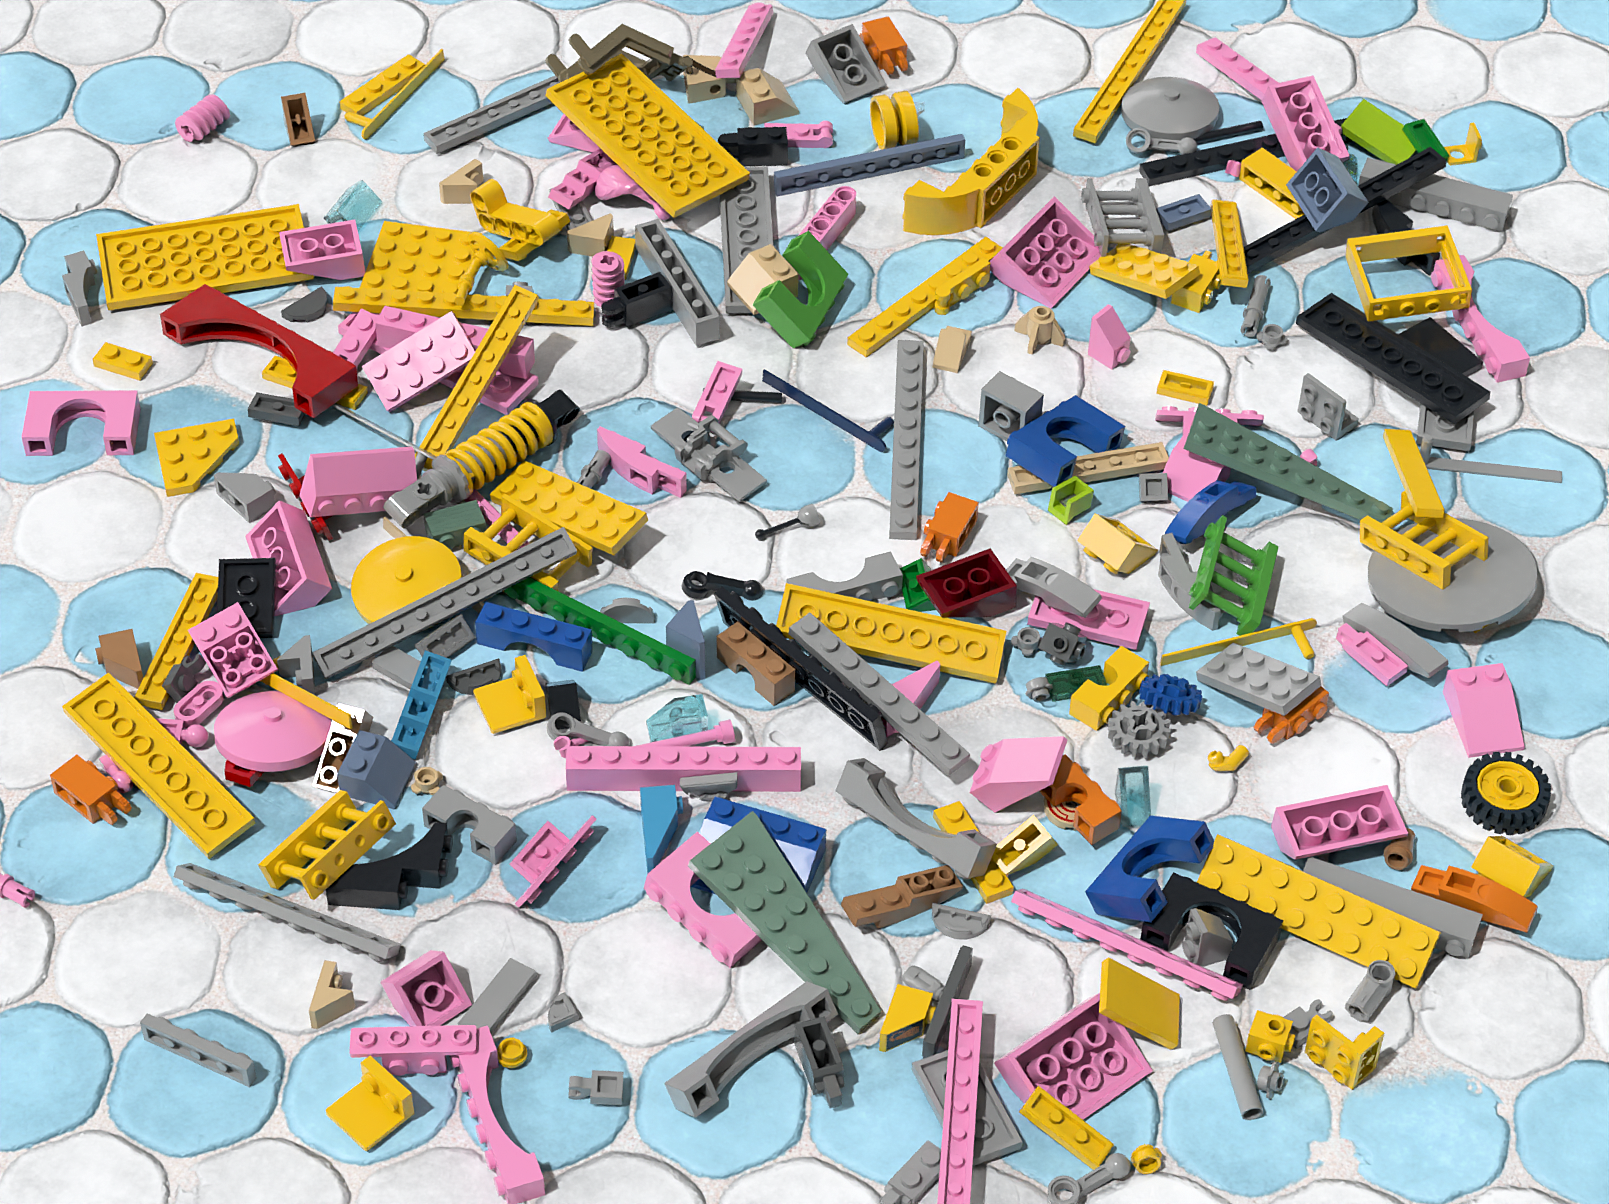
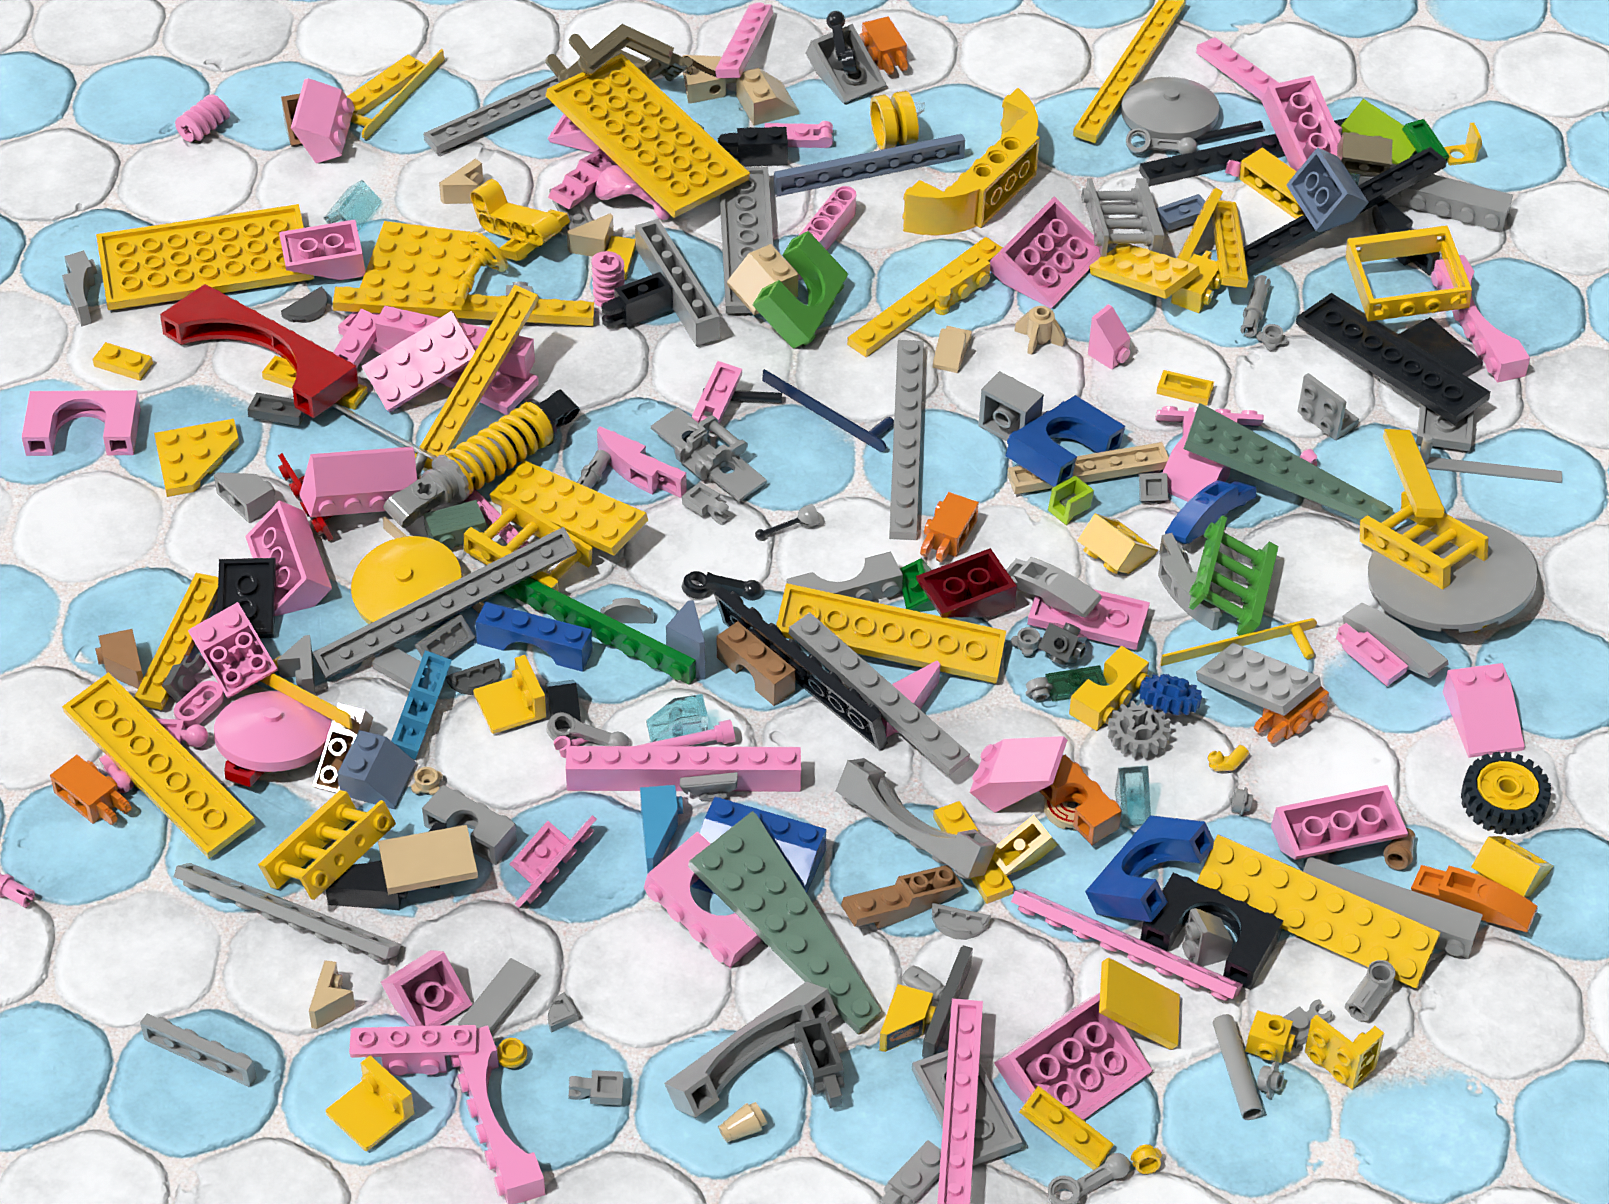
(322, 119): none -> bright pink slope
(427, 859): none -> tan tile
(703, 500): none -> light grey plate
(743, 1122): none -> tan cone
(835, 21): none -> black piece
(1200, 225): none -> yellow tile
(1241, 801): none -> light grey plate
(1365, 153): none -> dark tan brick

